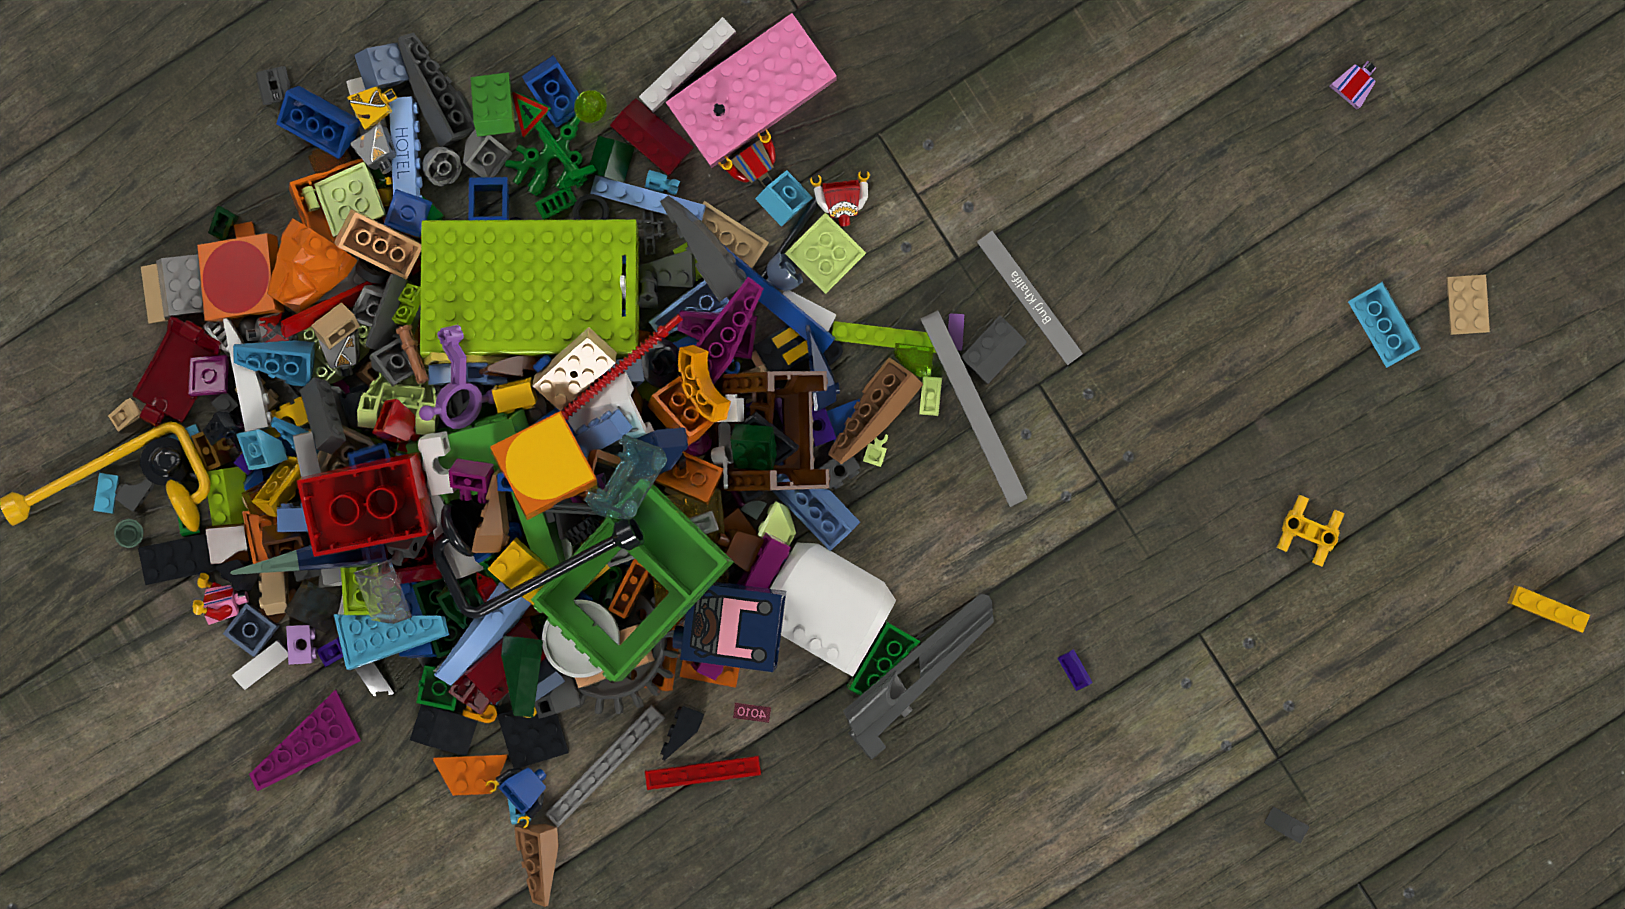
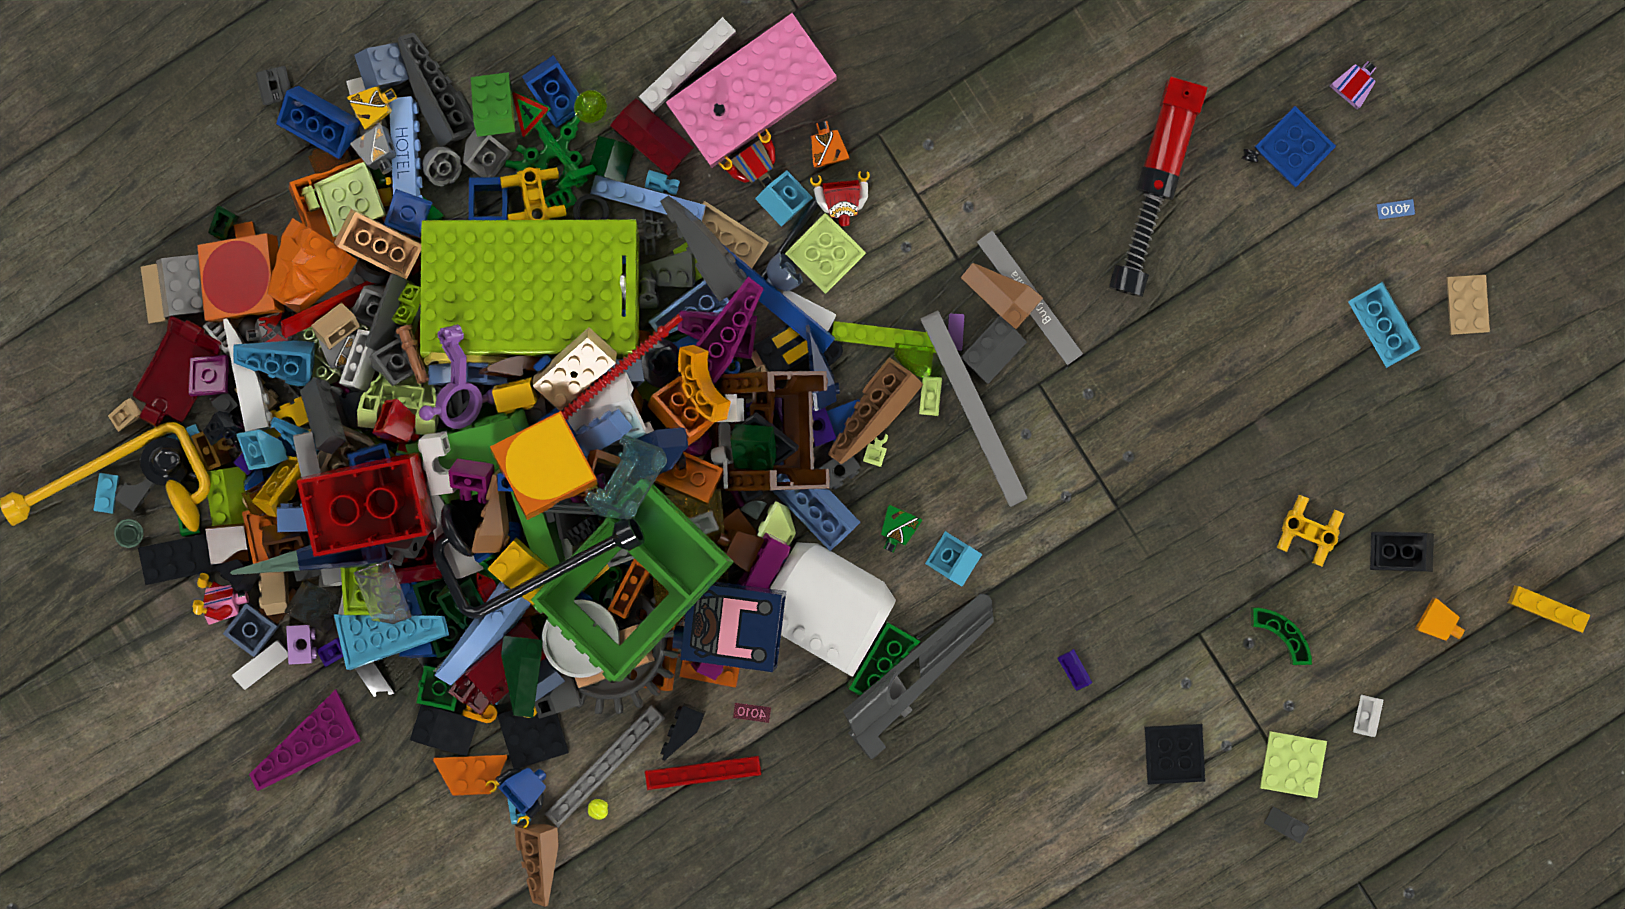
(358, 368): none -> white brick
(533, 193): none -> yellow piece
(598, 809): none -> neon yellow piece
(827, 146): none -> orange torso
(898, 527): none -> green torso
(953, 558): none -> medium azure slope
(1006, 296): none -> medium nougat wedge
(1160, 175): none -> piece
(1174, 753): none -> black plate
(1250, 155): none -> black bush
(1287, 631): none -> green brick
(1293, 764): none -> yellowish green plate
(1295, 147): none -> blue plate
(1368, 716): none -> white slope
(1396, 209): none -> medium blue sticker
(1402, 551): none -> black slope
(1439, 621): none -> light orange torso

